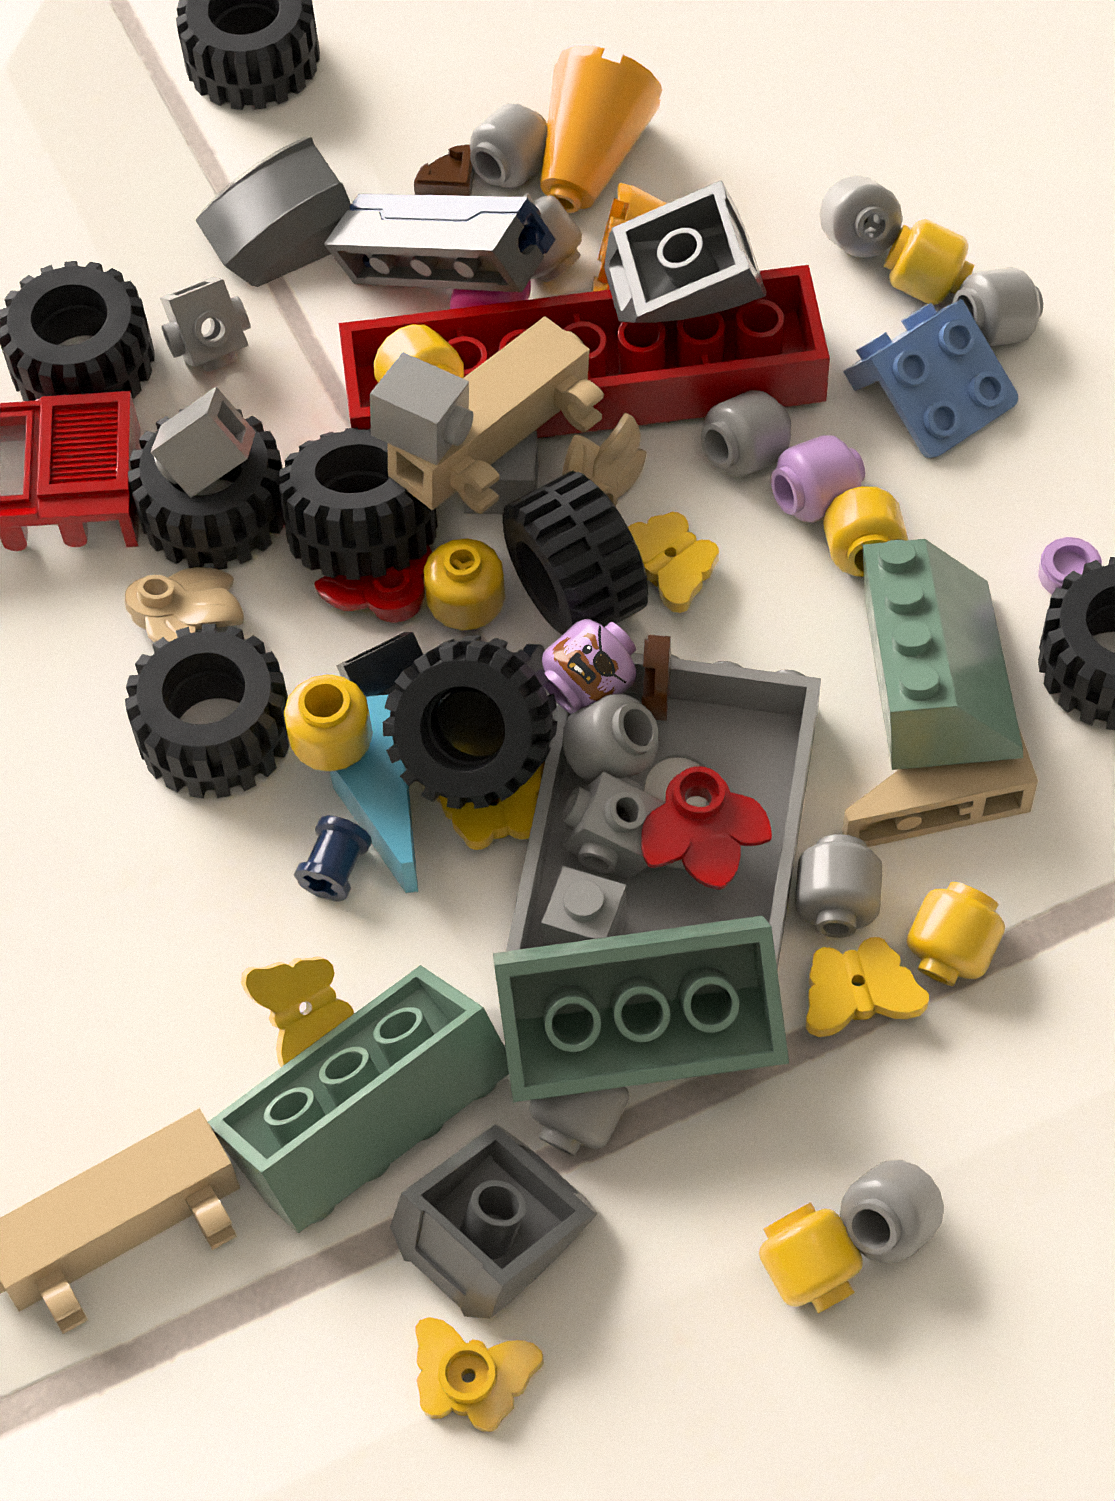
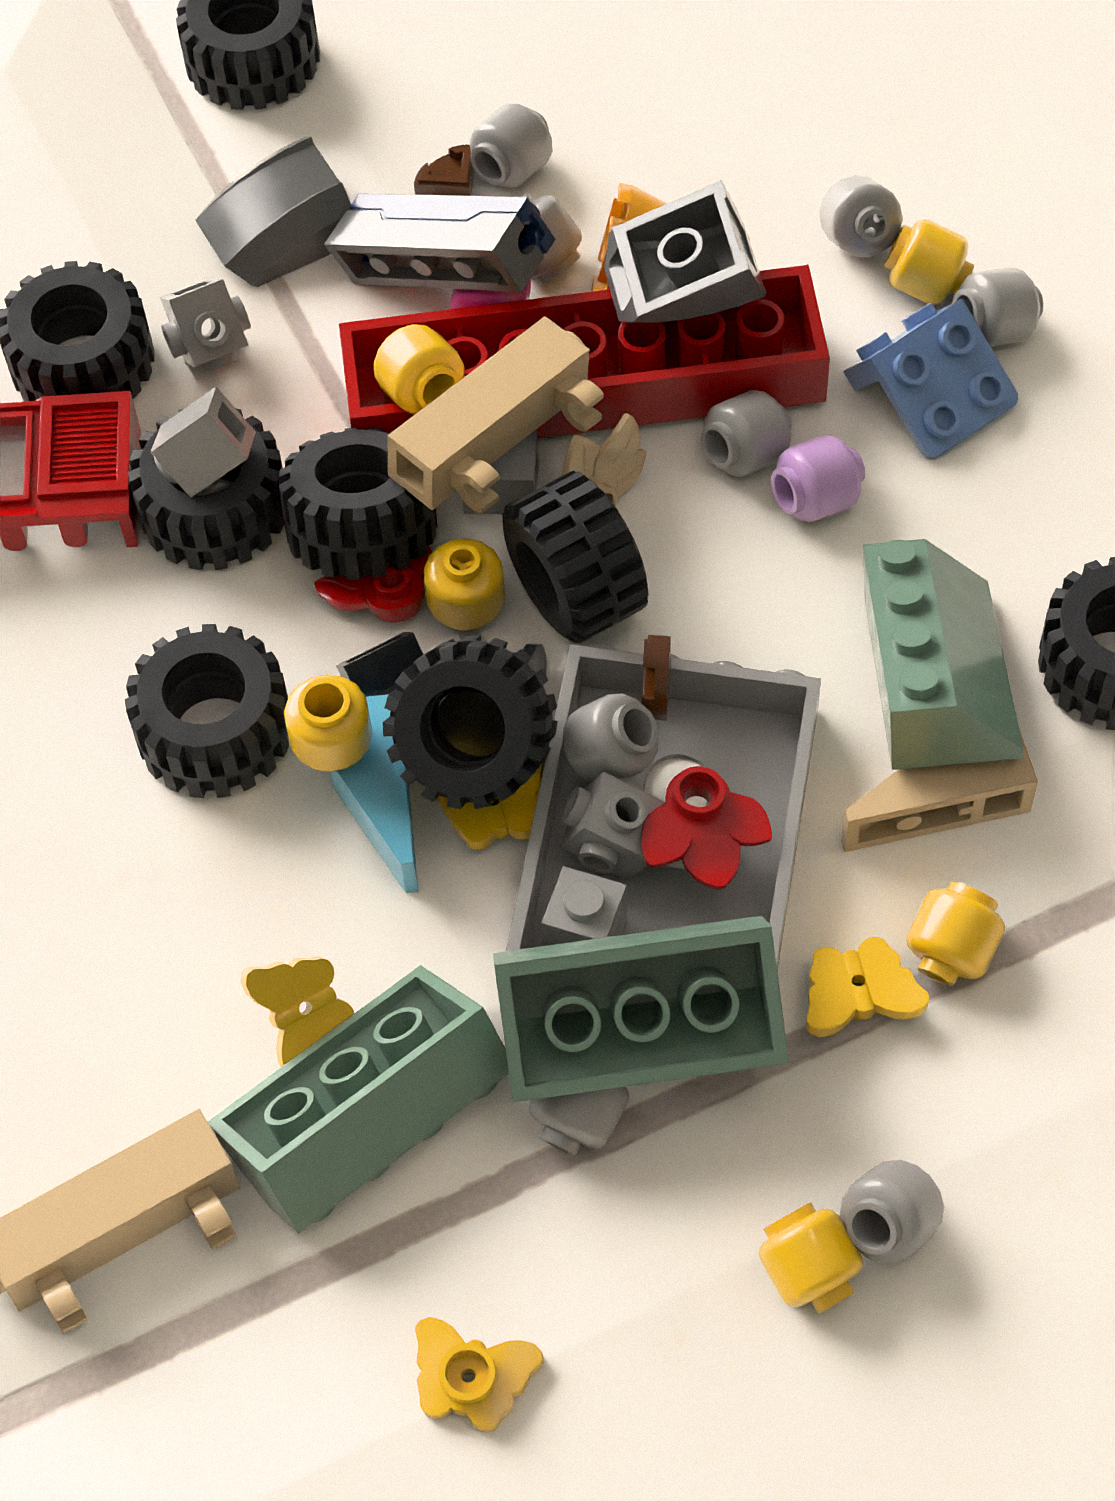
(181, 601): tan plate -> none
(333, 858): dark blue bush -> none
(420, 408): light grey brick -> none
(488, 1222): dark grey slope -> none
(589, 664): lavender head -> none
(593, 122): light orange cone -> none
(674, 558): yellow animal -> none
(838, 885): light grey head -> none
(861, 518): yellow head -> none
(1062, 558): lavender tile -> none

